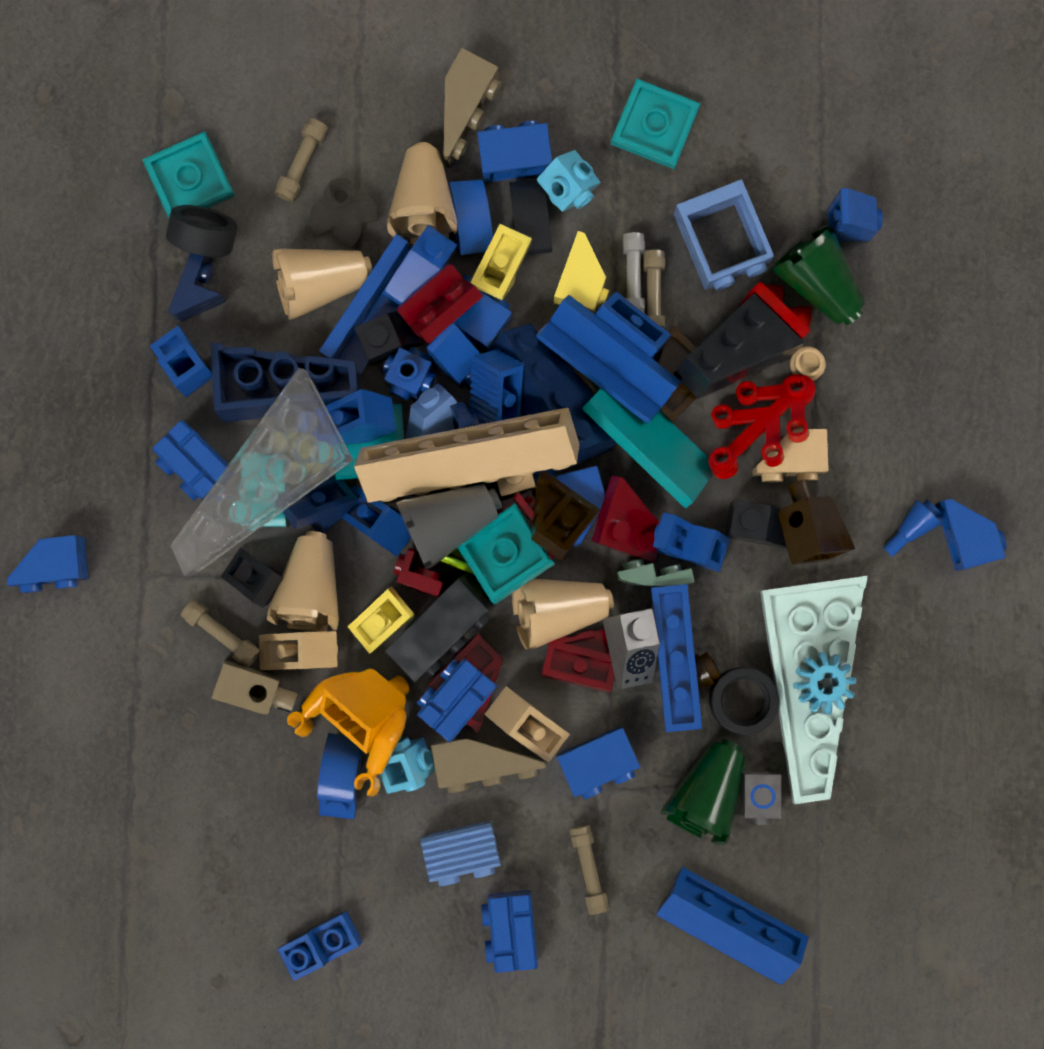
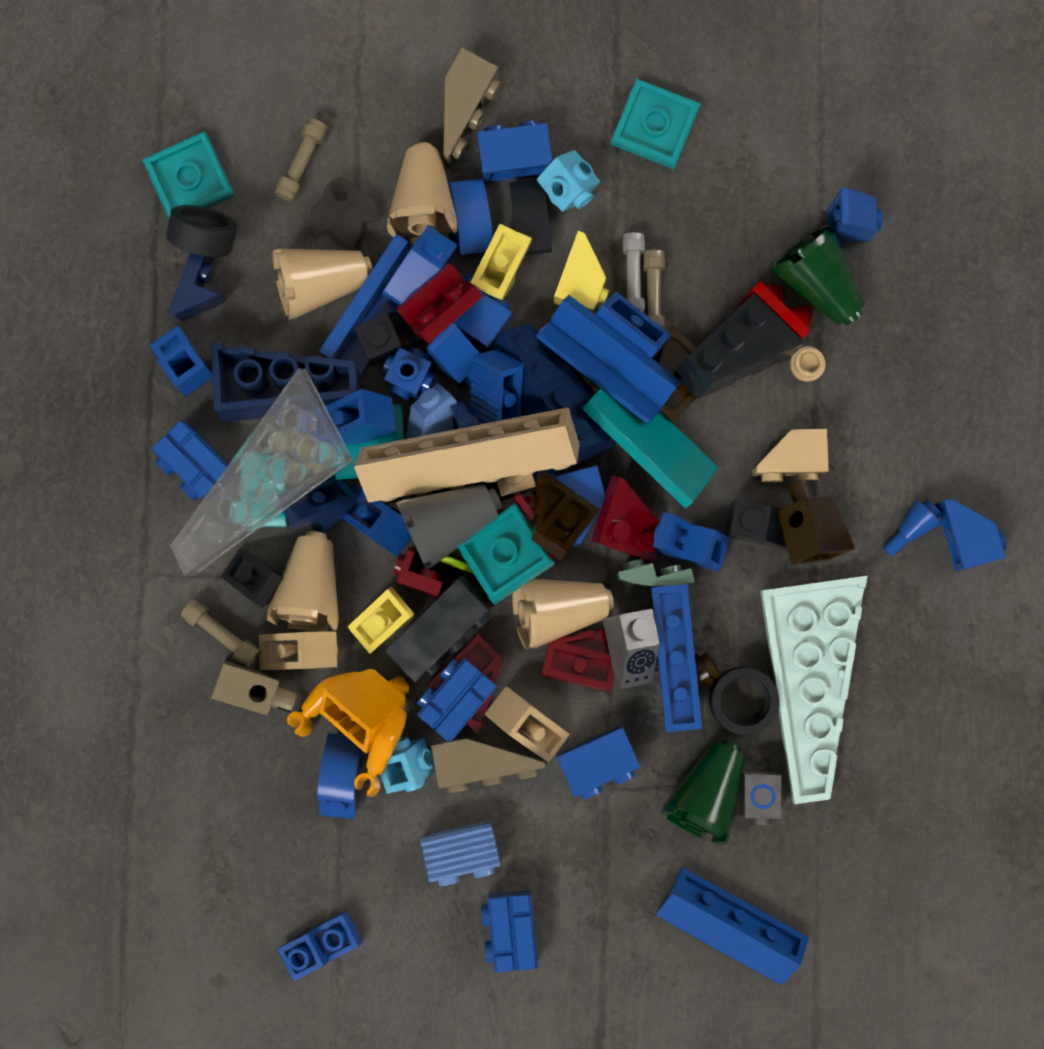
(52, 561): blue slope -> none
(596, 898): dark tan bar -> none
(713, 202): medium blue window -> none
(762, 420): red plant -> none
(816, 673): medium azure gear -> none

